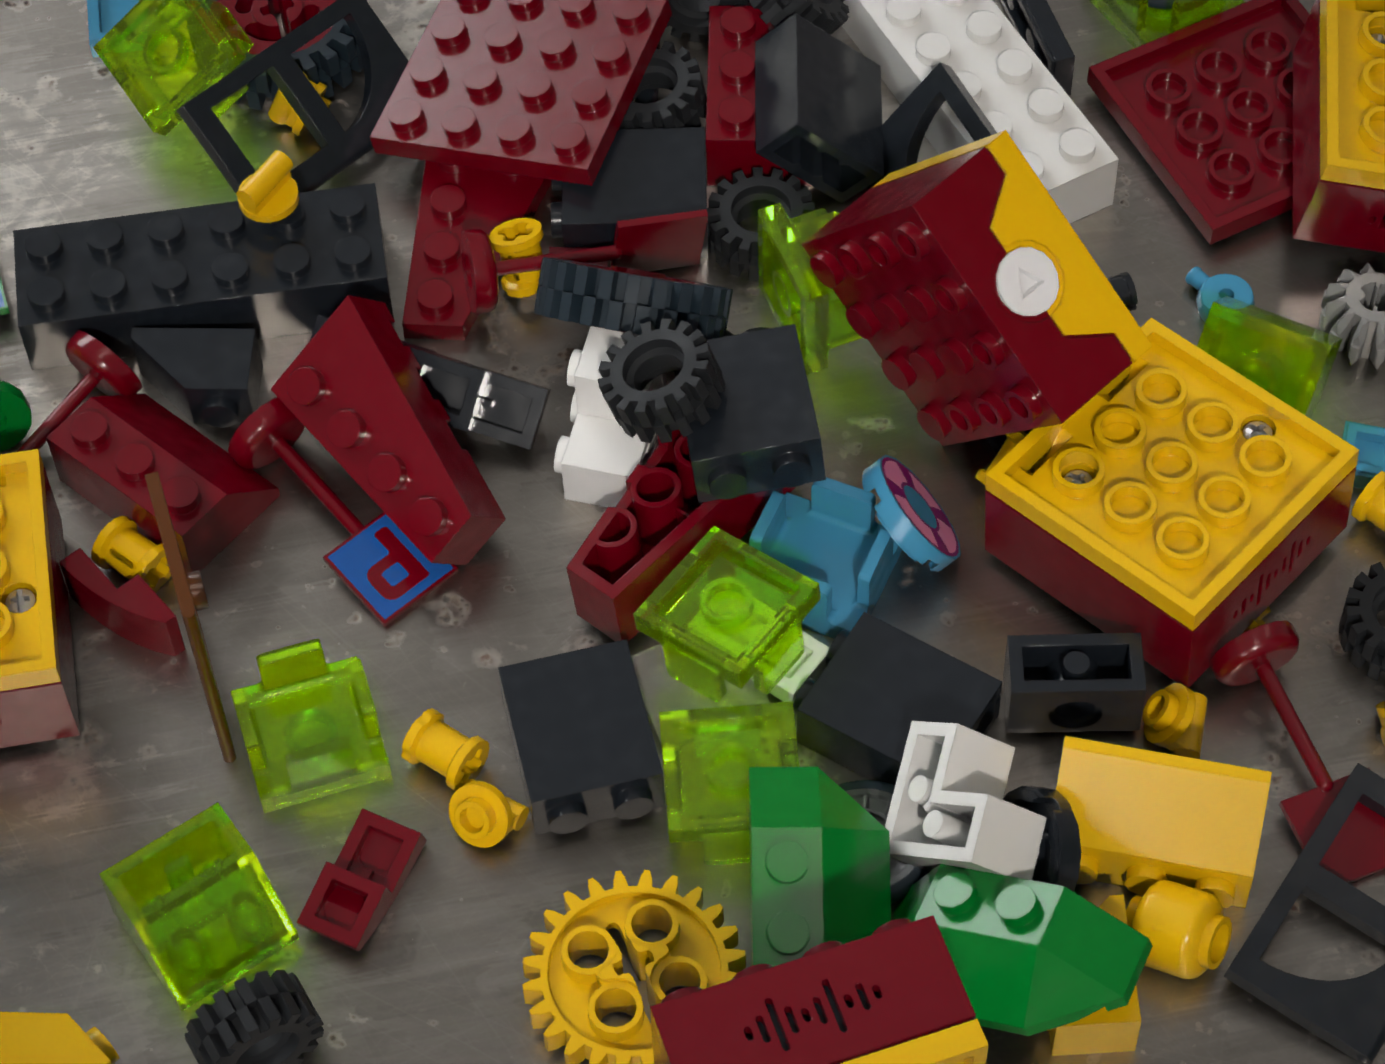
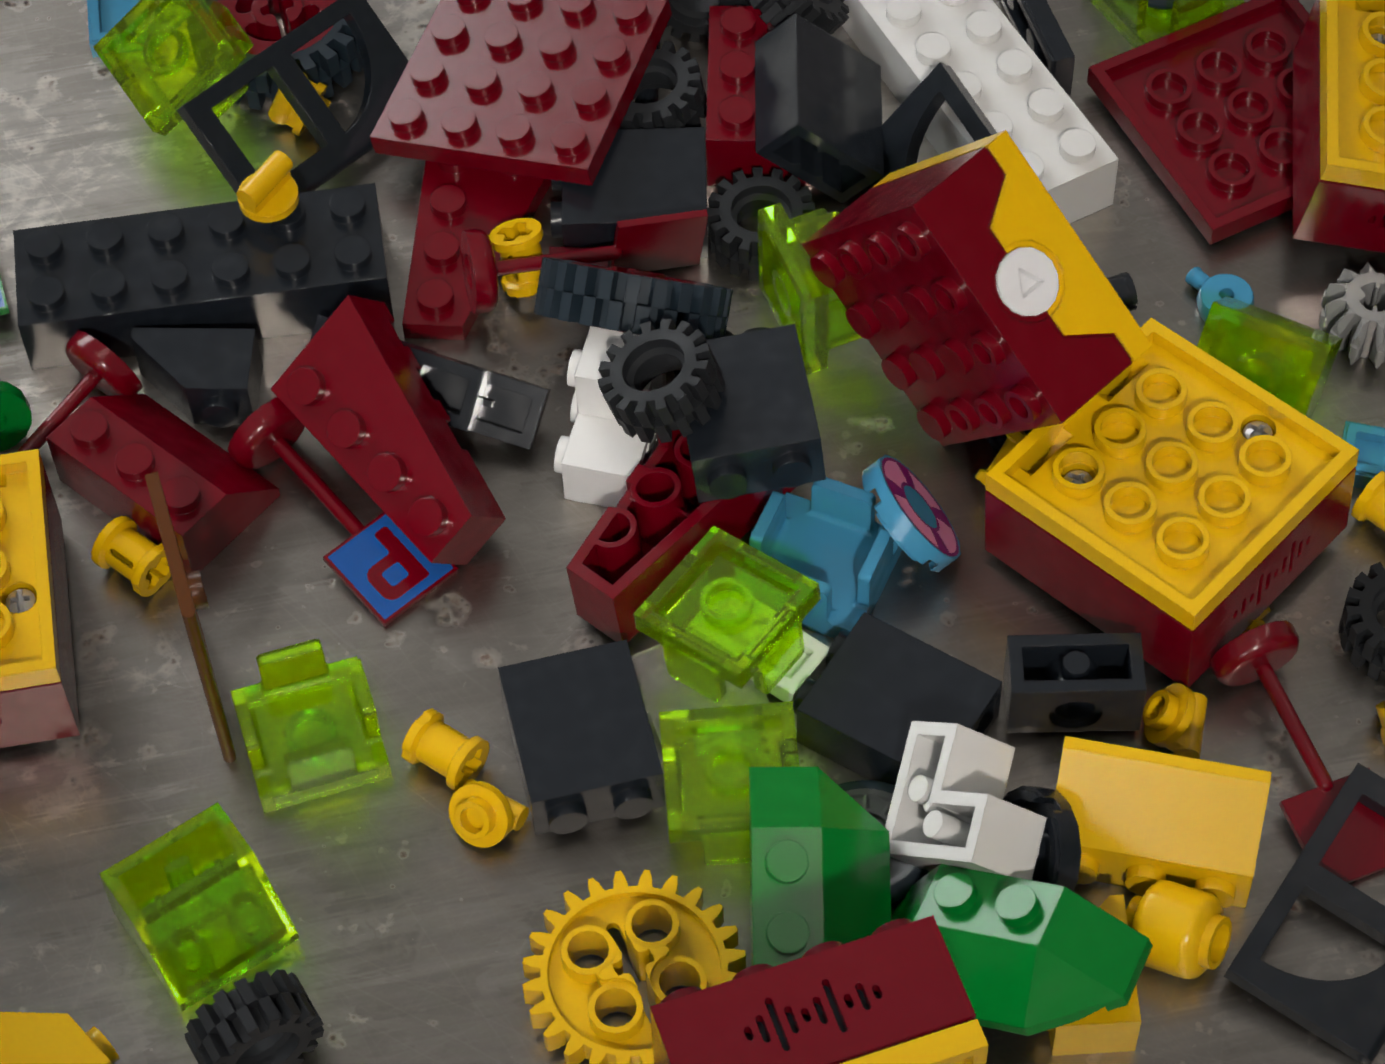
(128, 611): dark red slope -> none
(363, 881): dark red slope -> none

